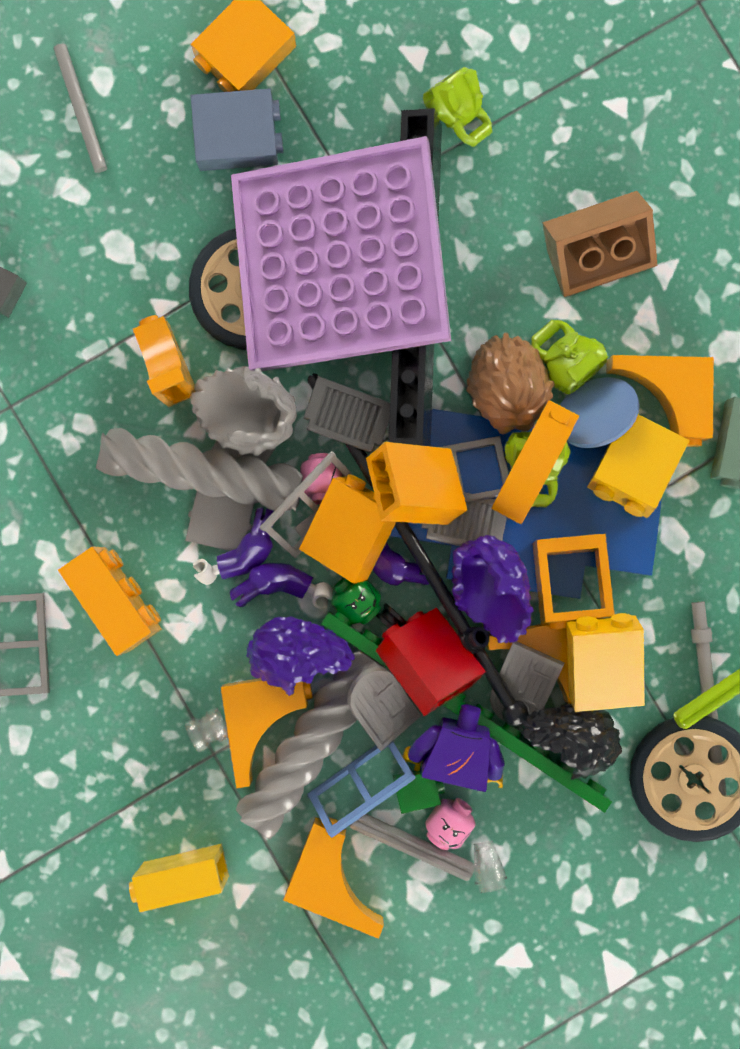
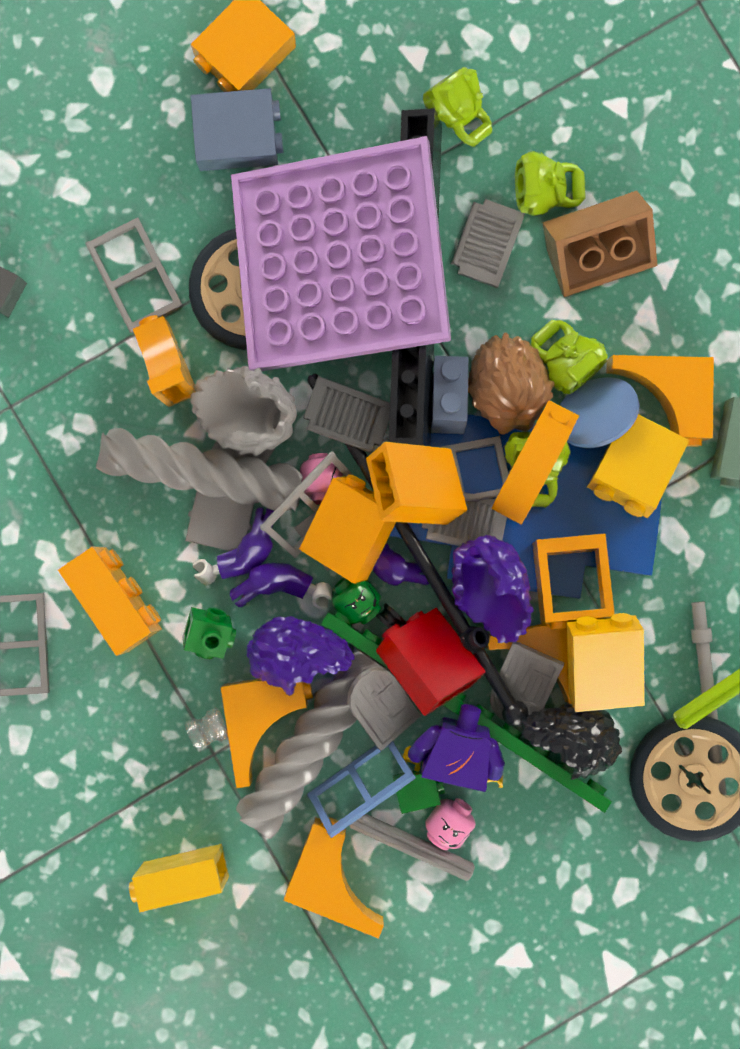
(80, 108): light grey bar -> none
(155, 264): none -> light grey window
(208, 633): none -> green brick
(449, 395): none -> sand blue brick
(487, 242): none -> light grey window
(488, 868): clear cone -> none
(542, 184): none -> lime piece

